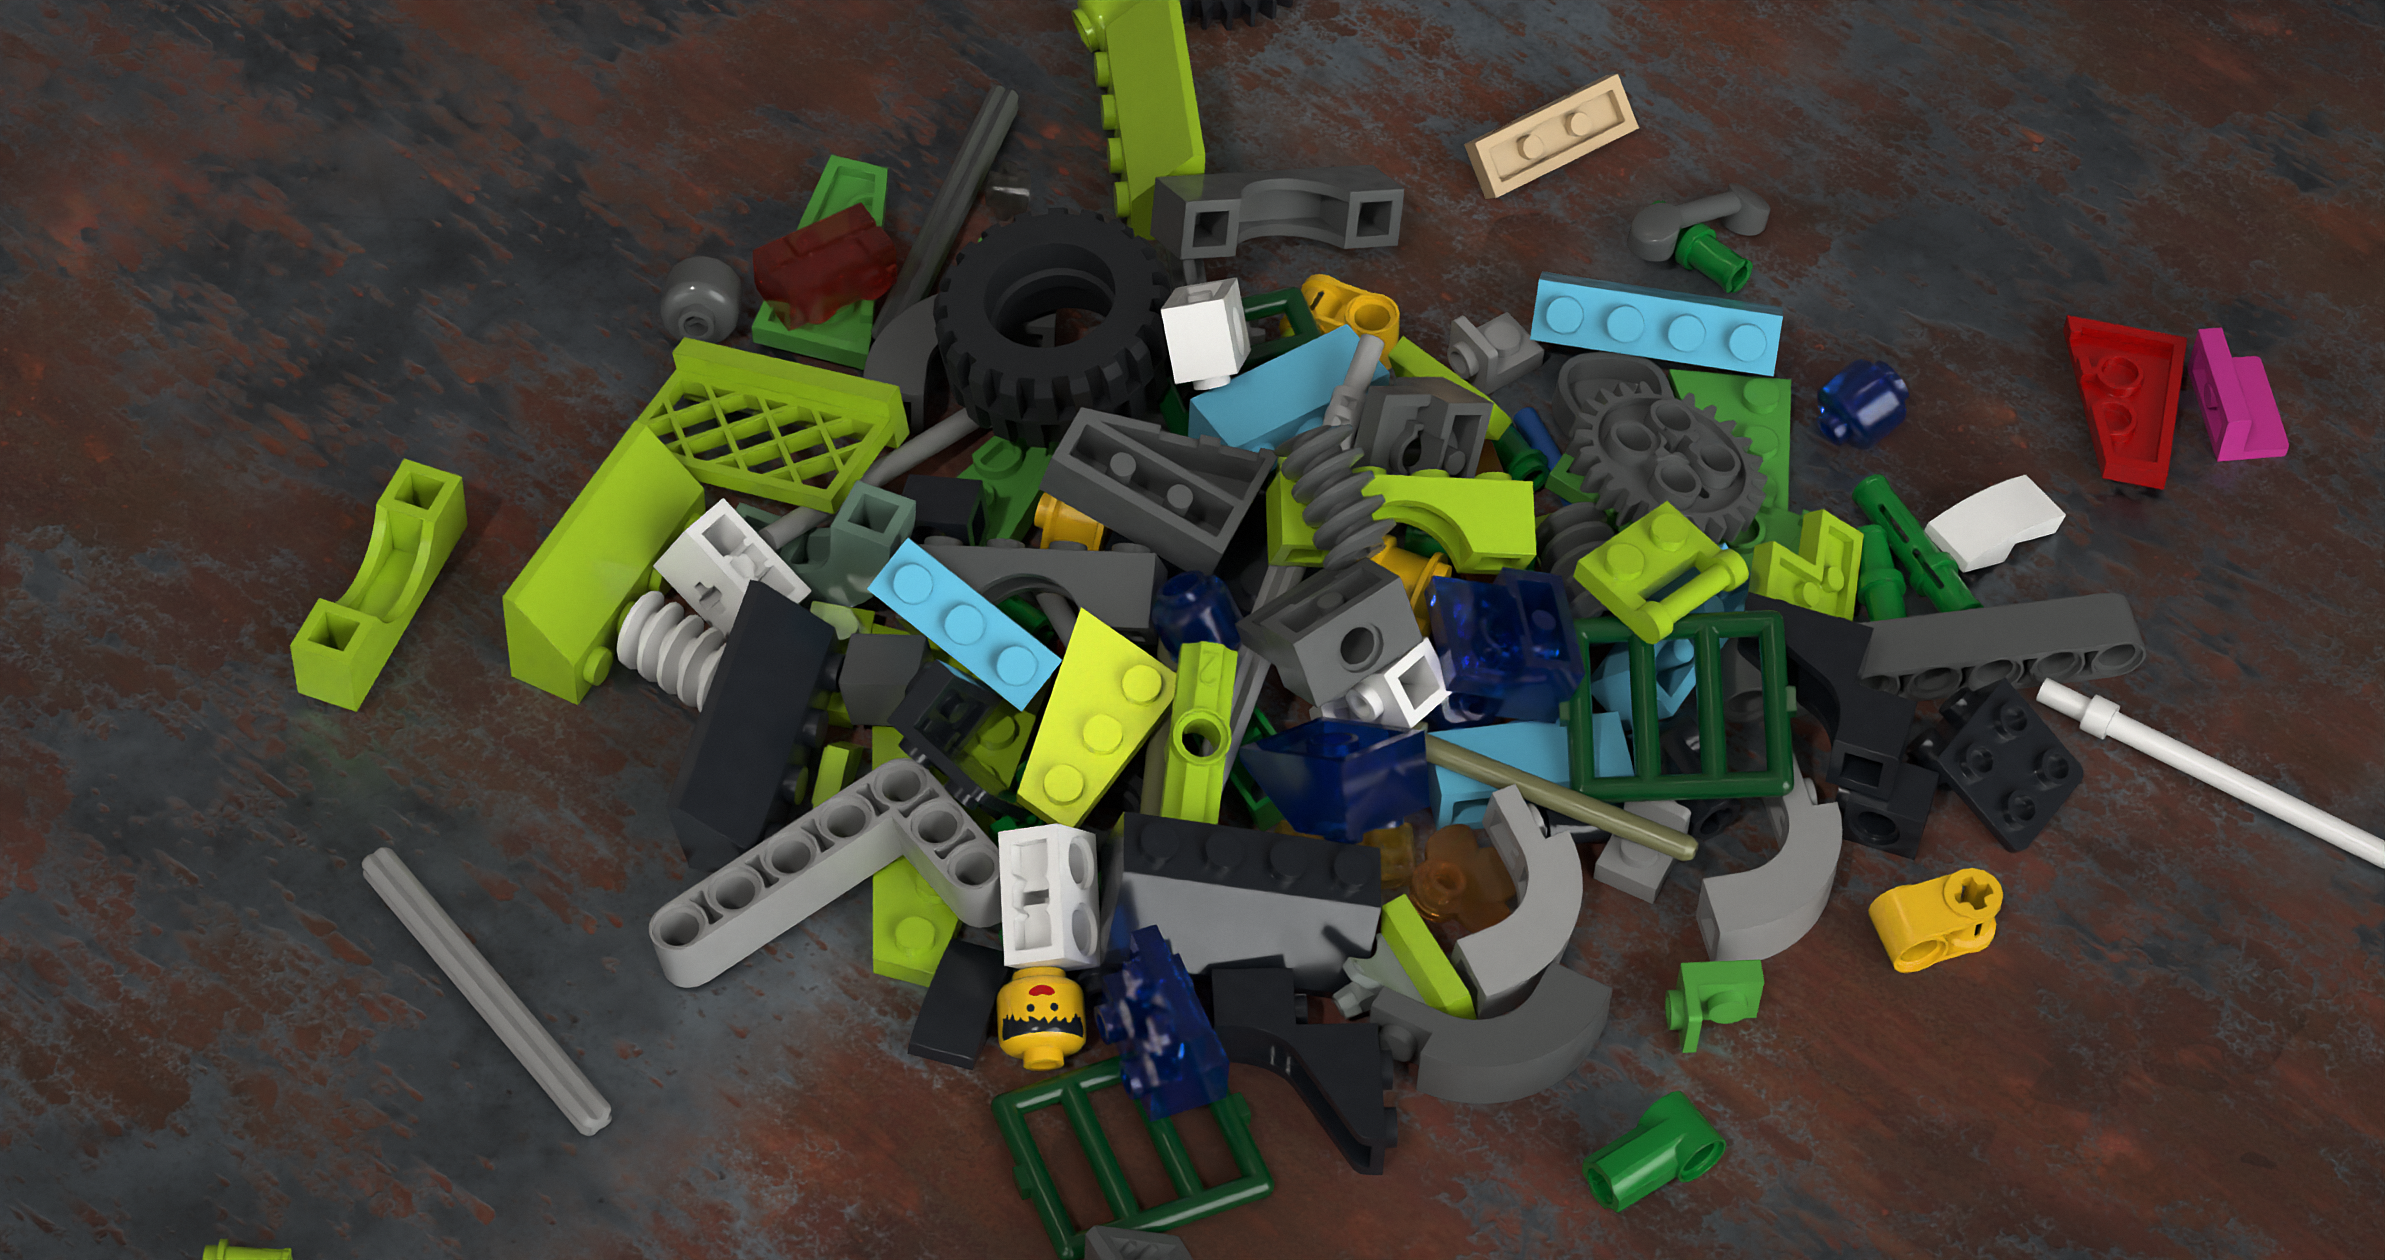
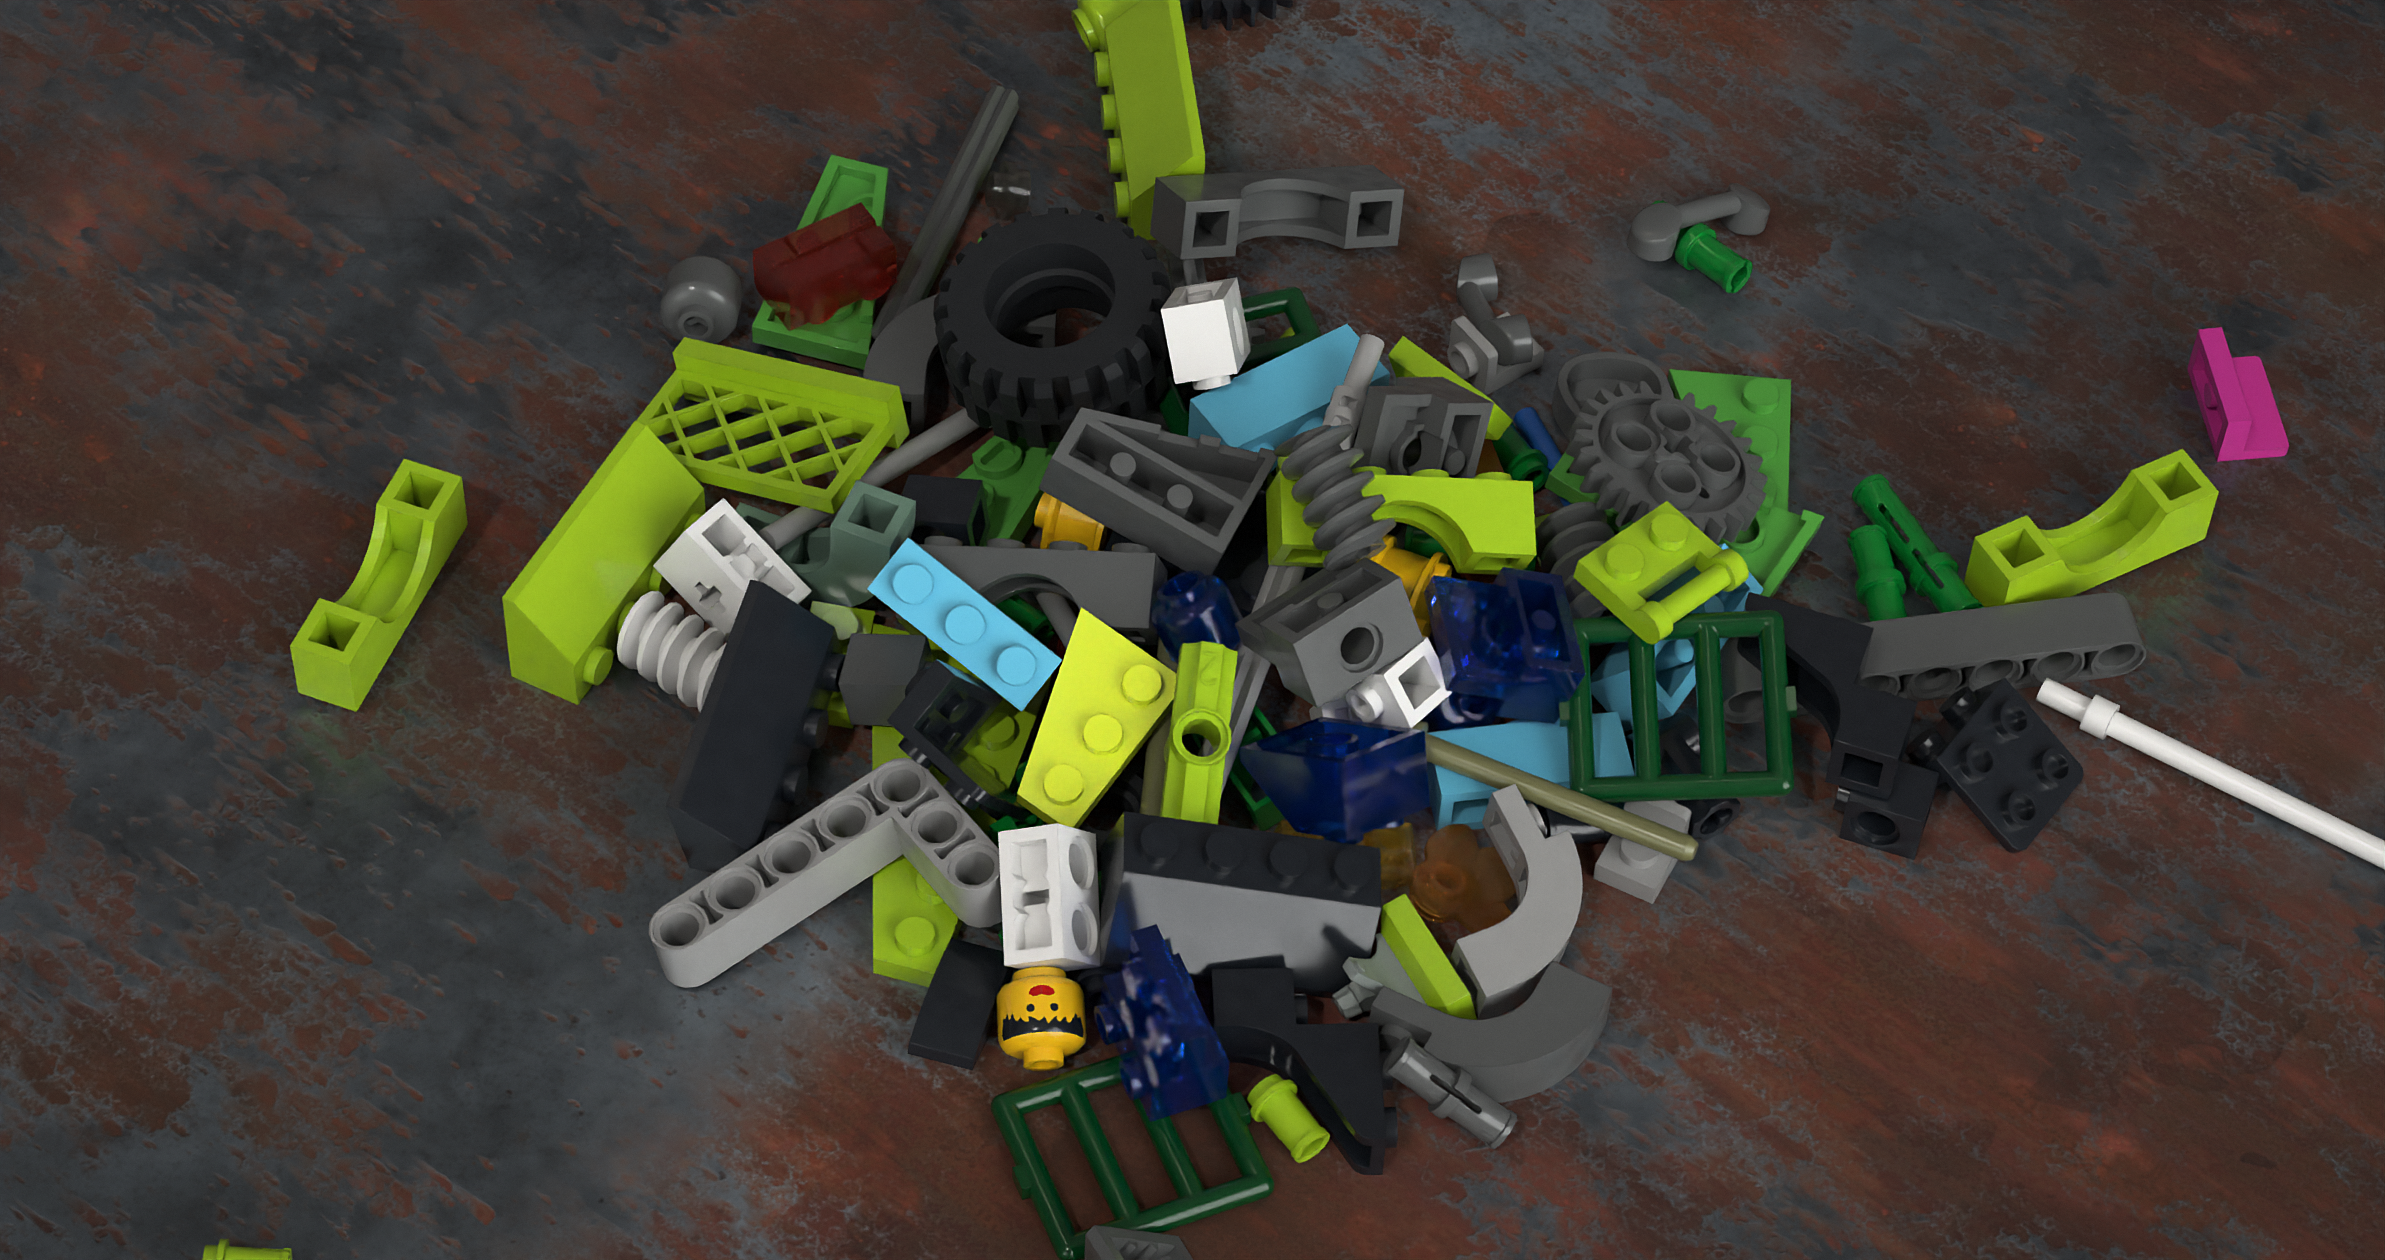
(487, 991): light grey axle -> none
(836, 770): lime tile -> none
(1279, 1107): none -> lime pin
(1353, 306): yellow piece -> none
(1414, 1069): none -> dark grey pin
(1508, 334): none -> dark grey bar
(1551, 136): tan plate -> none
(1657, 323): medium azure brick -> none
(1666, 1144): green piece -> none
(1712, 992): bright green bracket -> none
(1778, 903): light grey arch -> none
(1821, 574): lime plate -> none
(1862, 404): clear blue head -> none
(1933, 922): yellow piece -> none
(1992, 521): white slope -> none
(2128, 395): red wing -> none
(2147, 518): none -> lime arch

